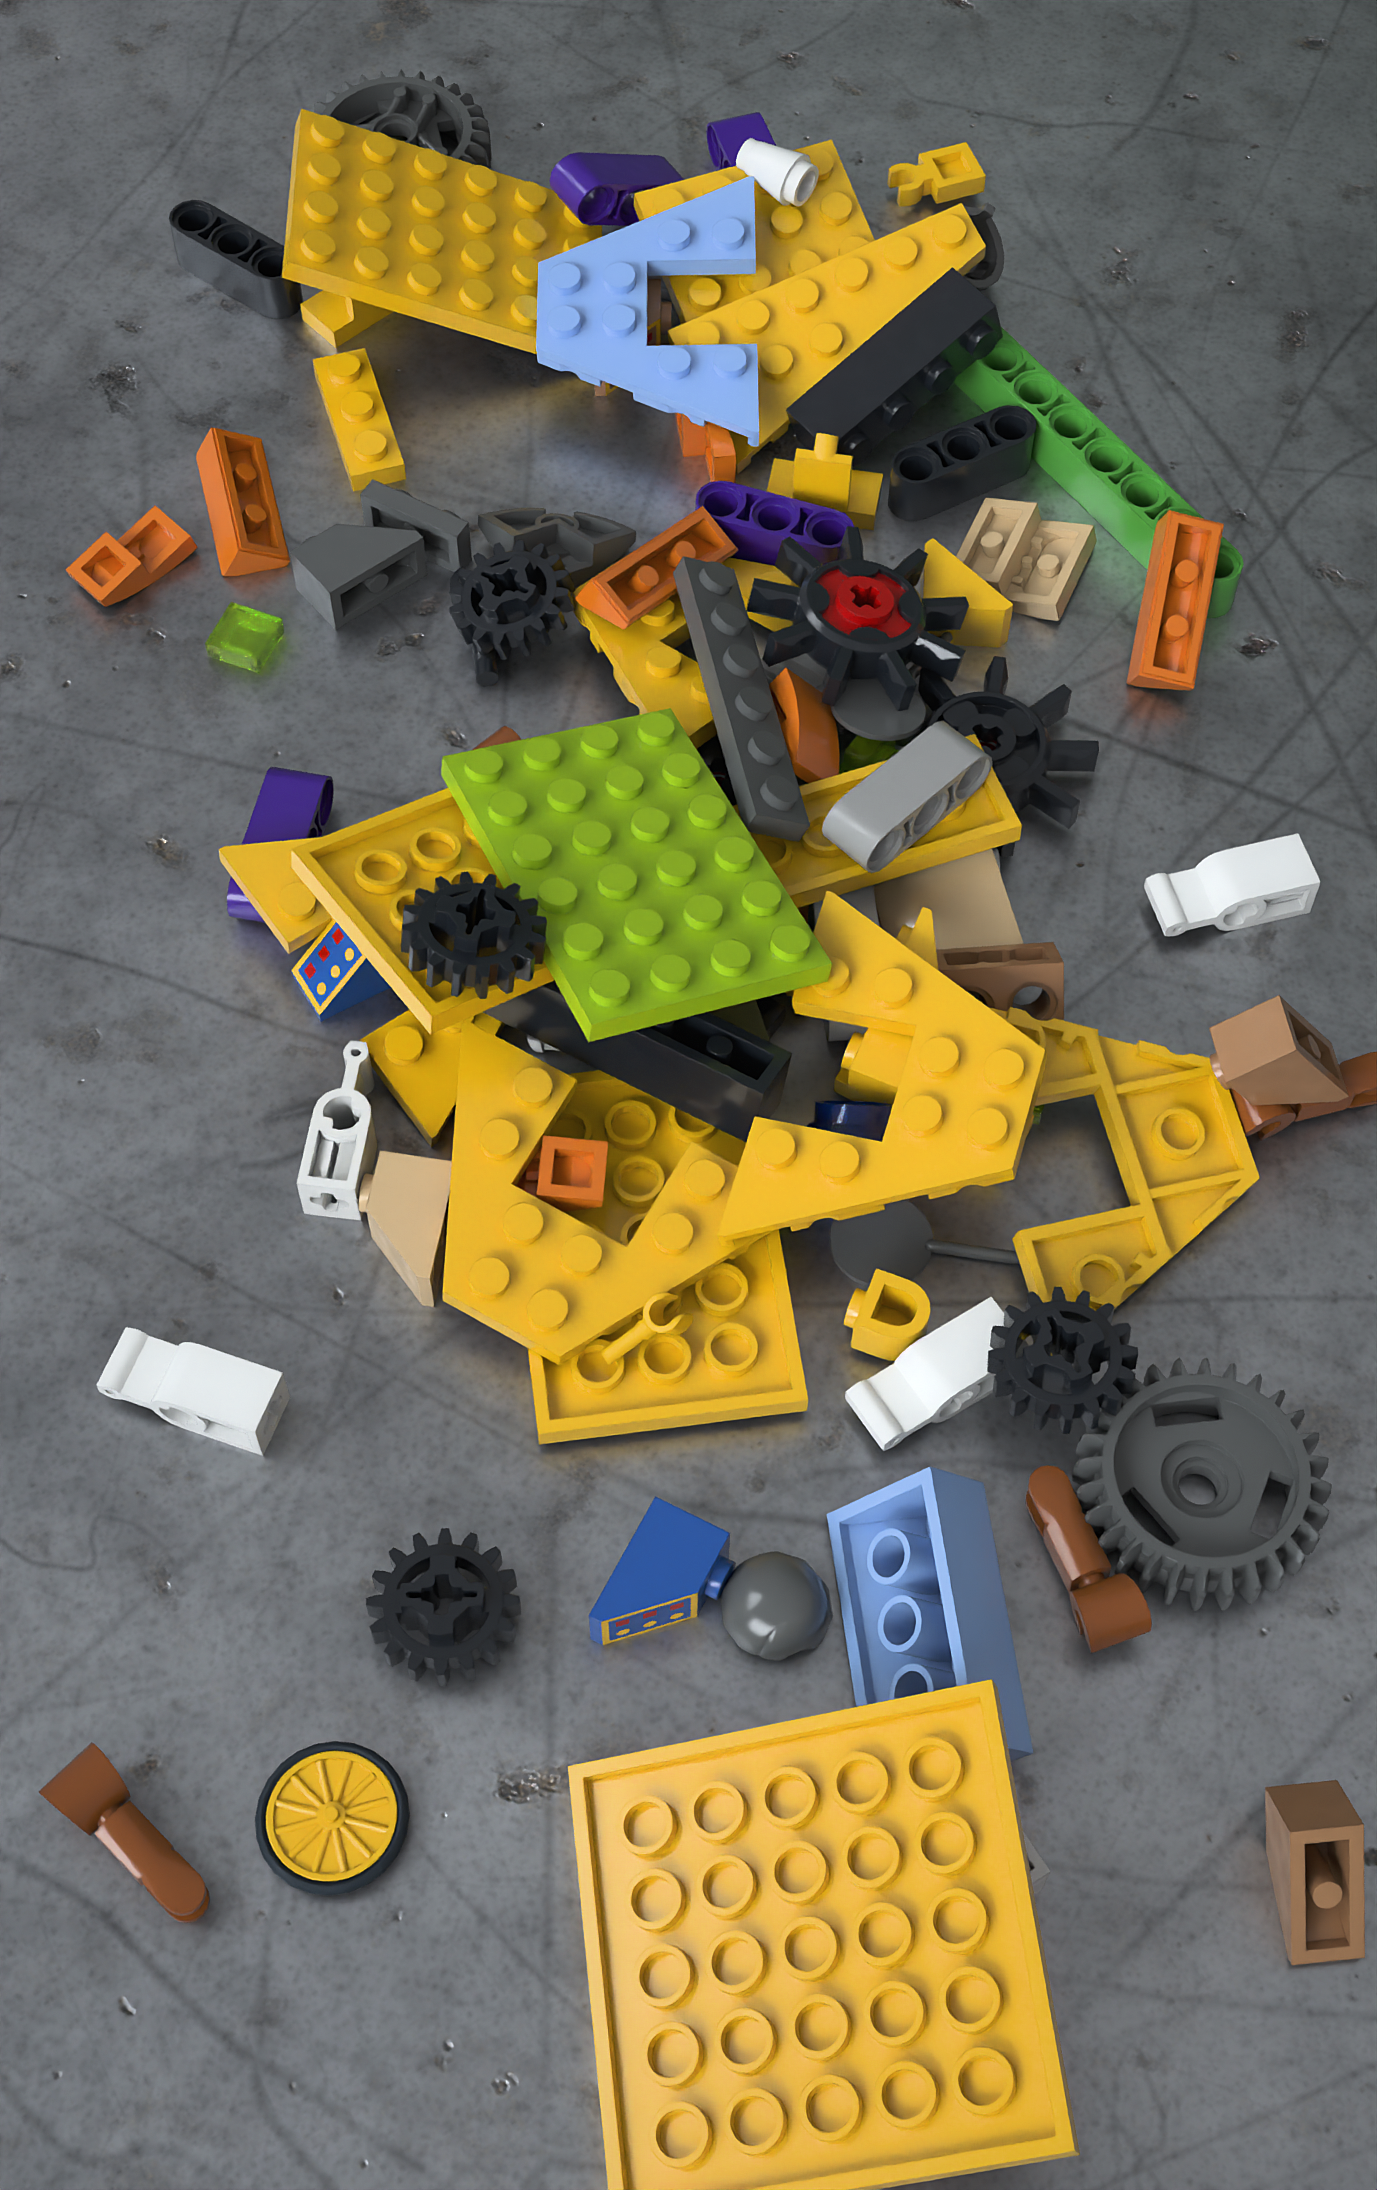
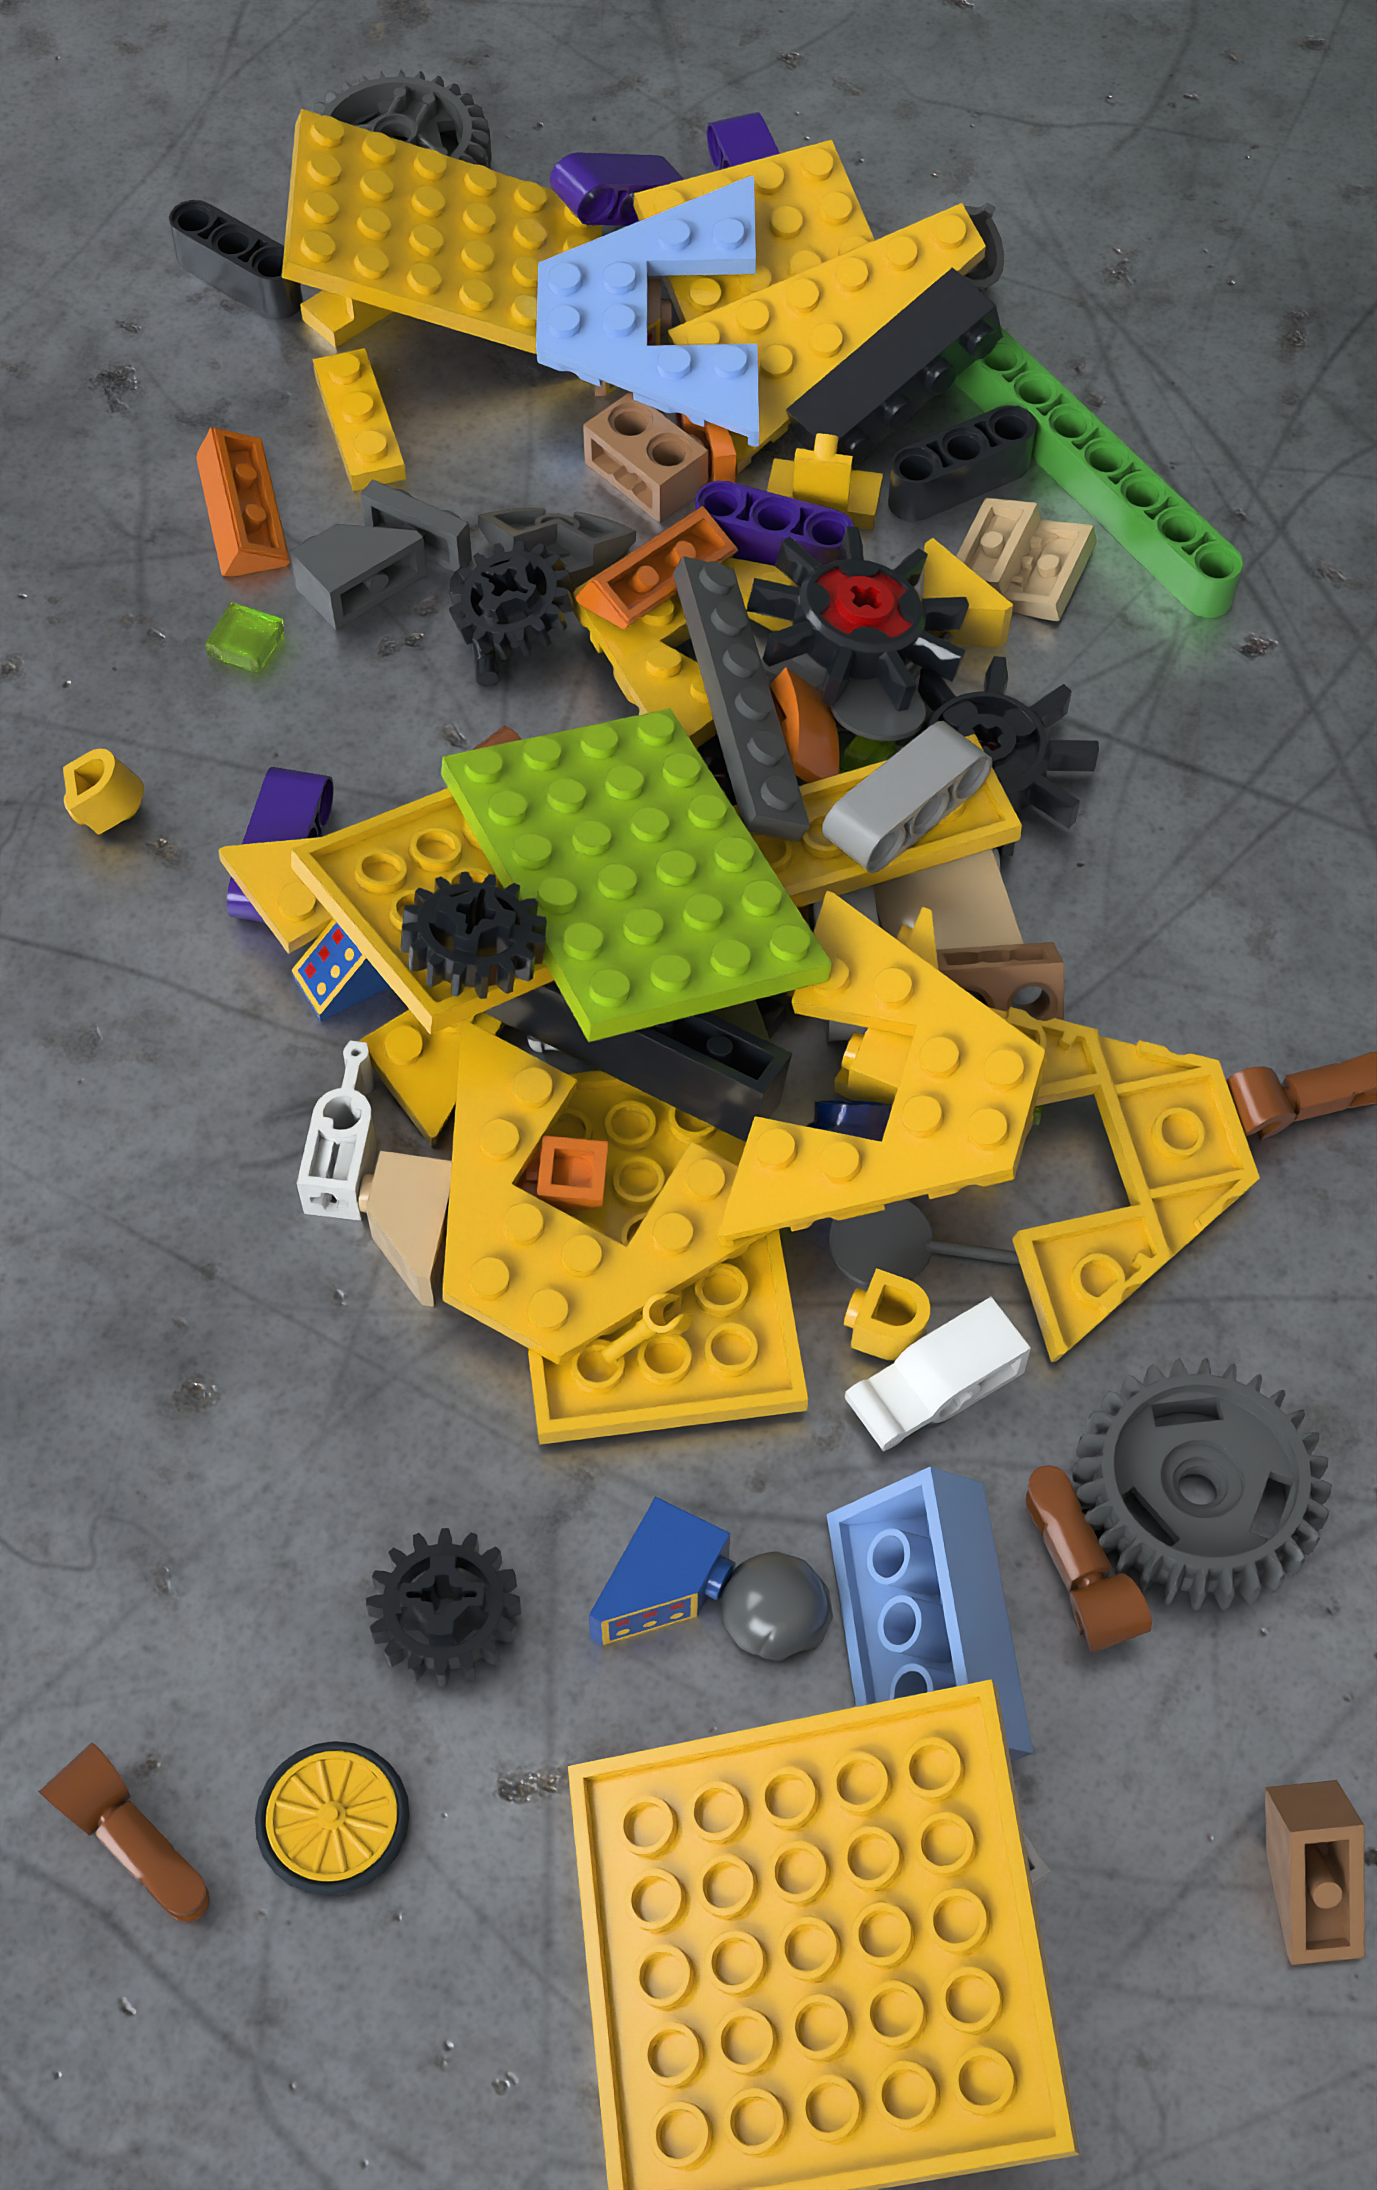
(101, 790): none -> yellow plate
(140, 557): orange slope -> none
(198, 1388): white piece -> none
(646, 456): none -> medium nougat brick
(779, 171): white cone -> none
(942, 172): yellow plate -> none
(1051, 1383): black gear -> none
(1175, 602): orange slope -> none
(1237, 888): white piece -> none
(1275, 1057): medium nougat slope -> none

